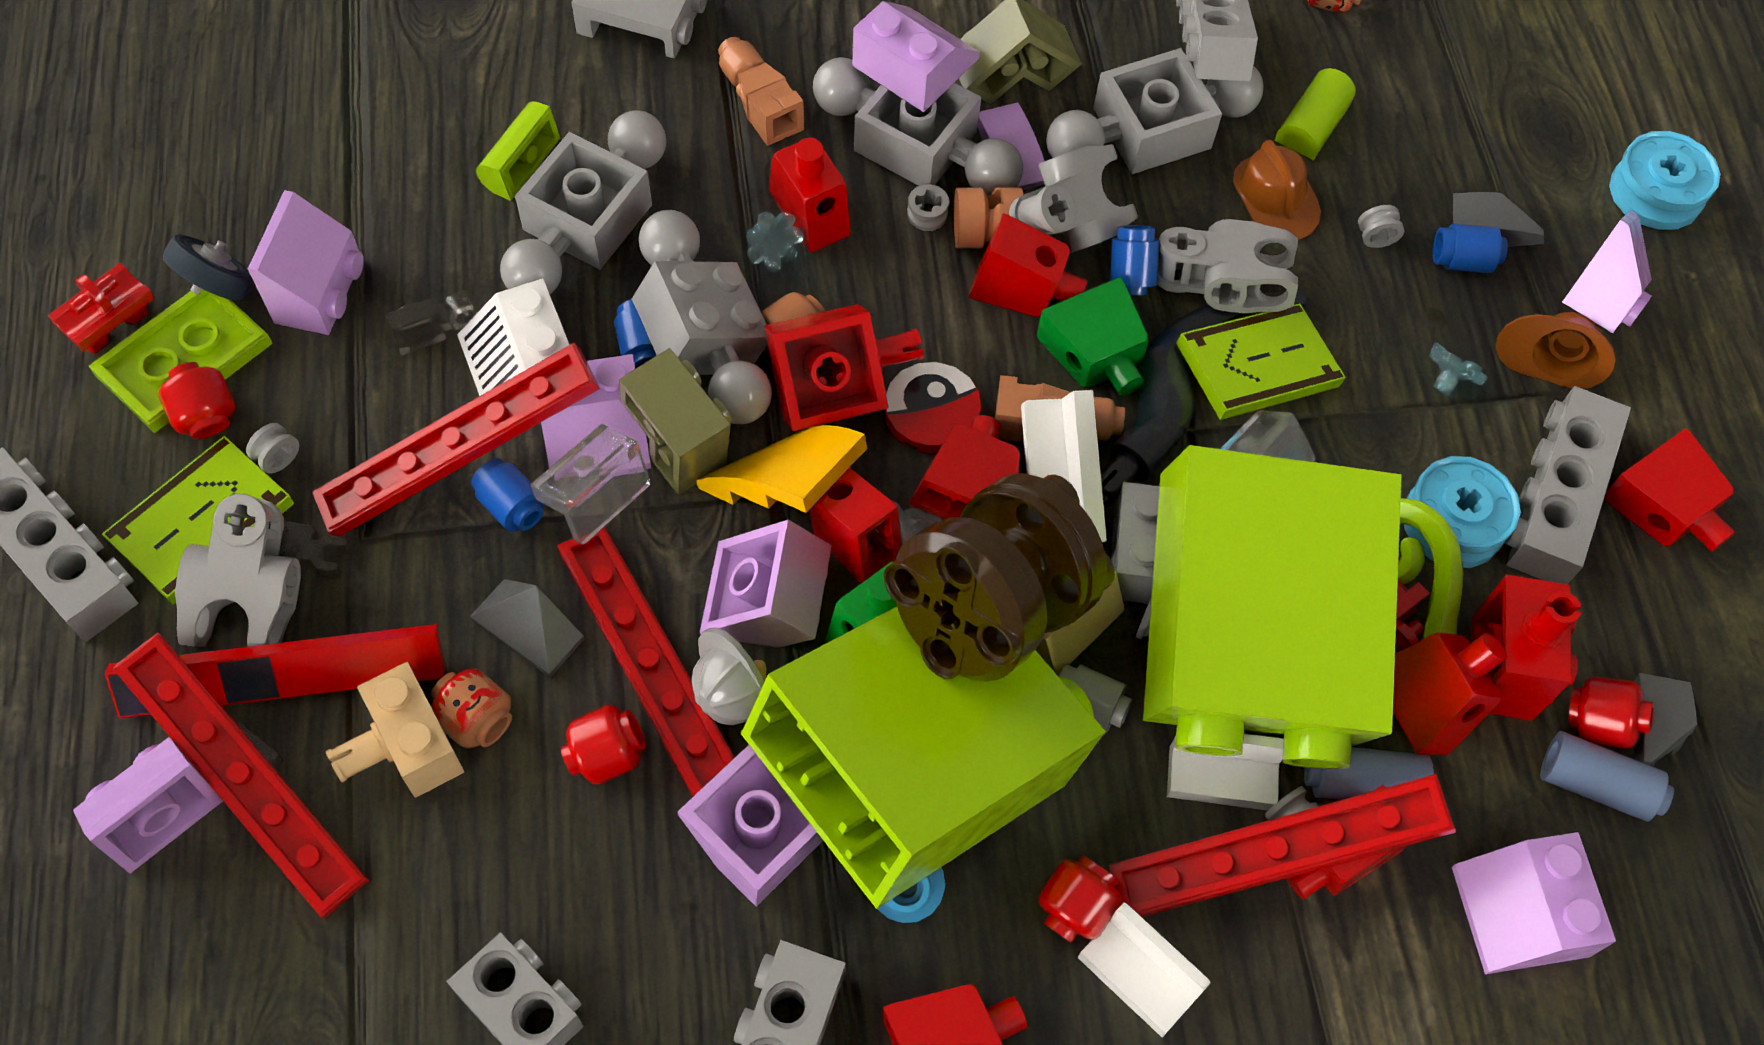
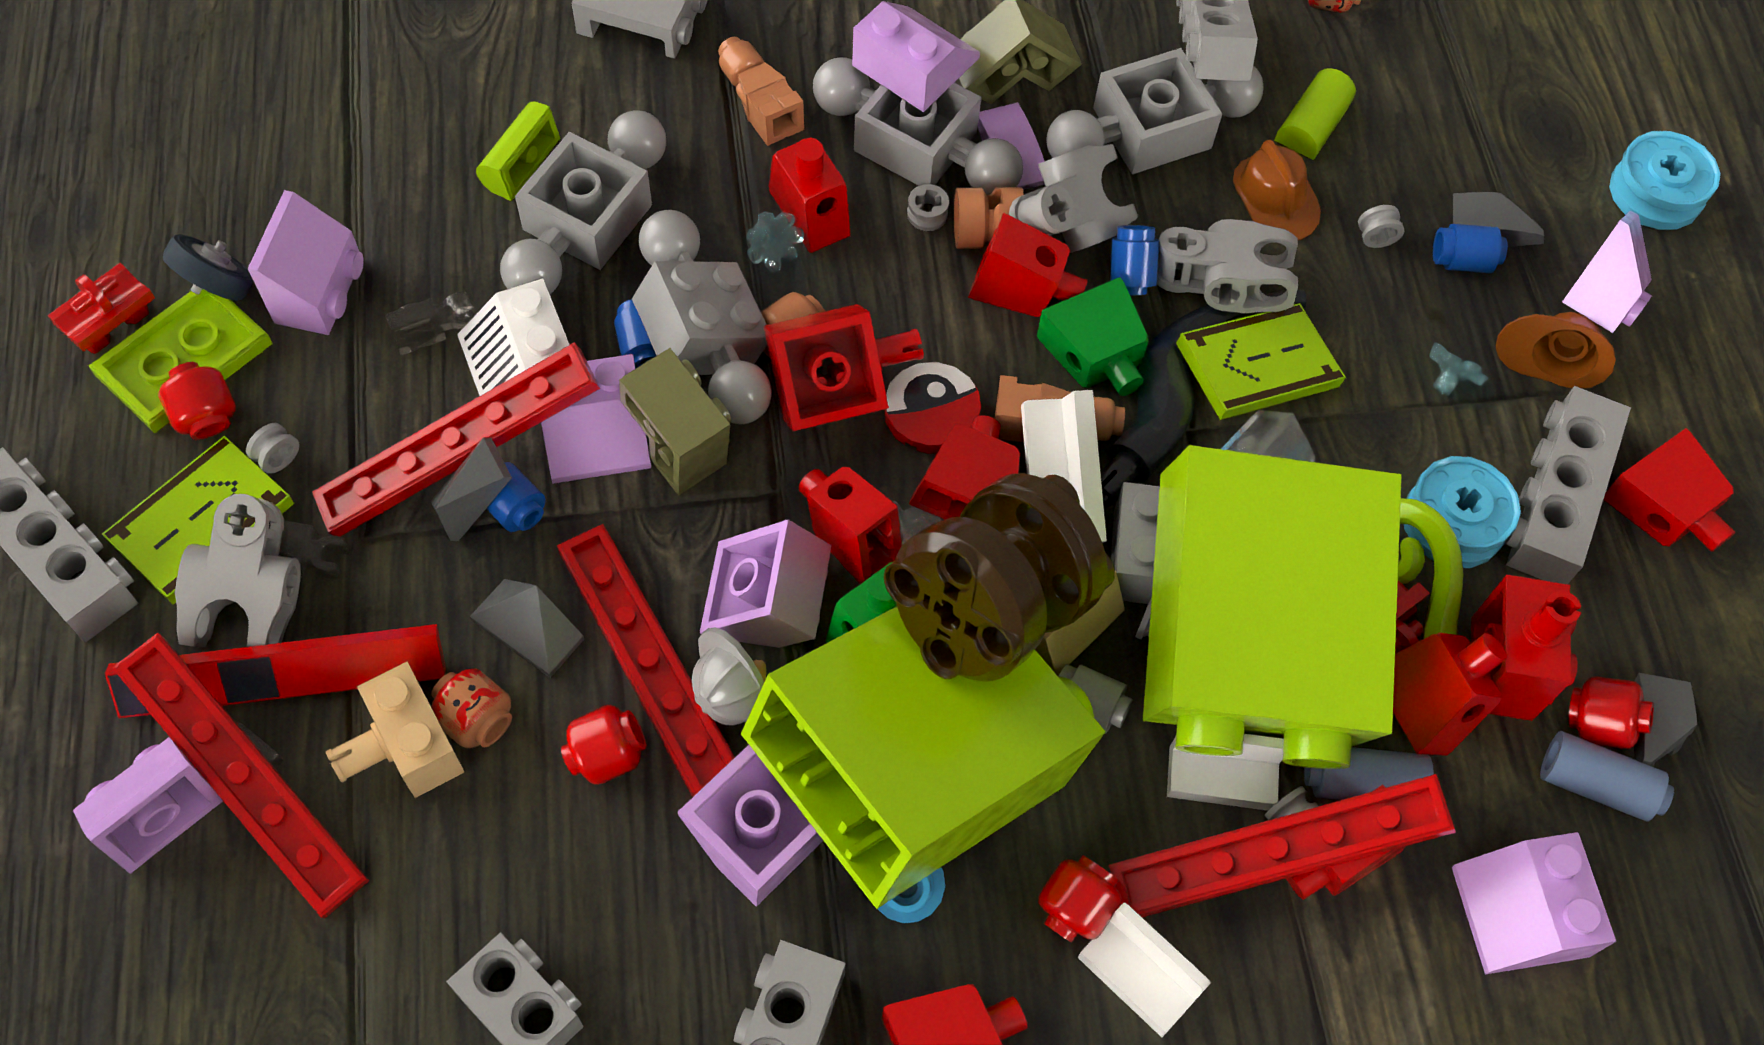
(471, 489): none -> dark grey slope
(594, 481): clear panel -> none
(790, 470): yellow slope -> none

